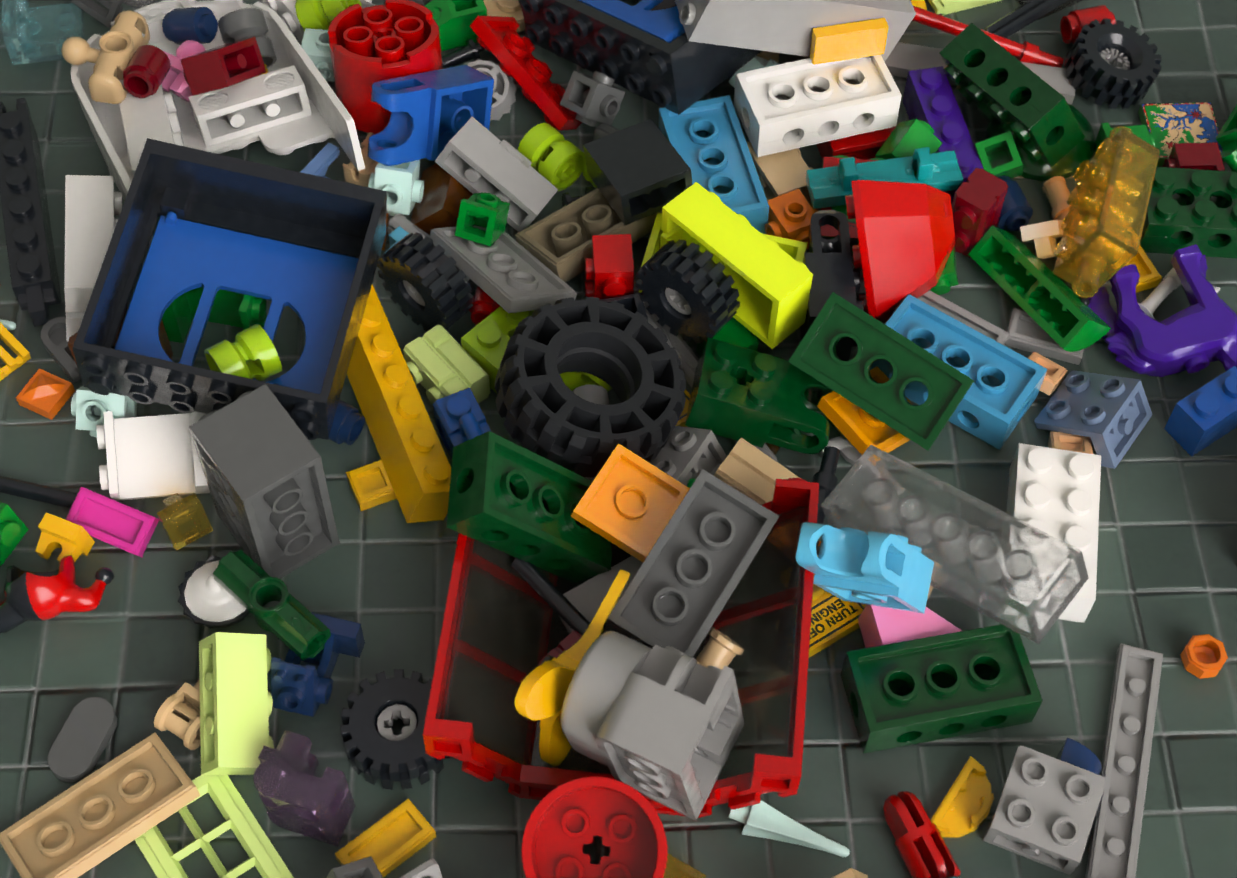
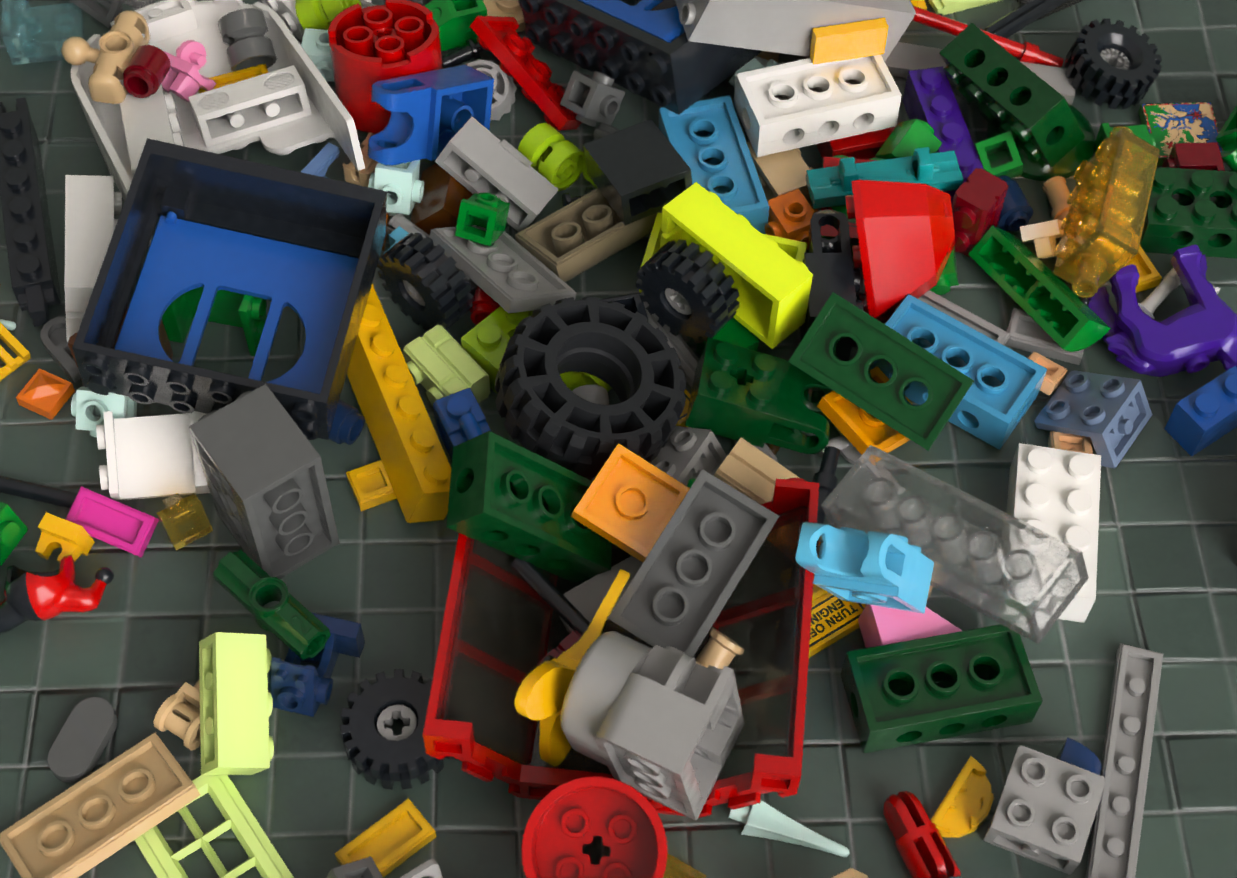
(190, 24): dark blue brick -> none
(207, 600): white piece -> none
(223, 66): dark red brick -> none
(247, 357): lime wheel -> none
(296, 797): clear purple hips -> none
(611, 267): red brick -> none
(1074, 22): red brick -> none
(1204, 656): orange tile -> none

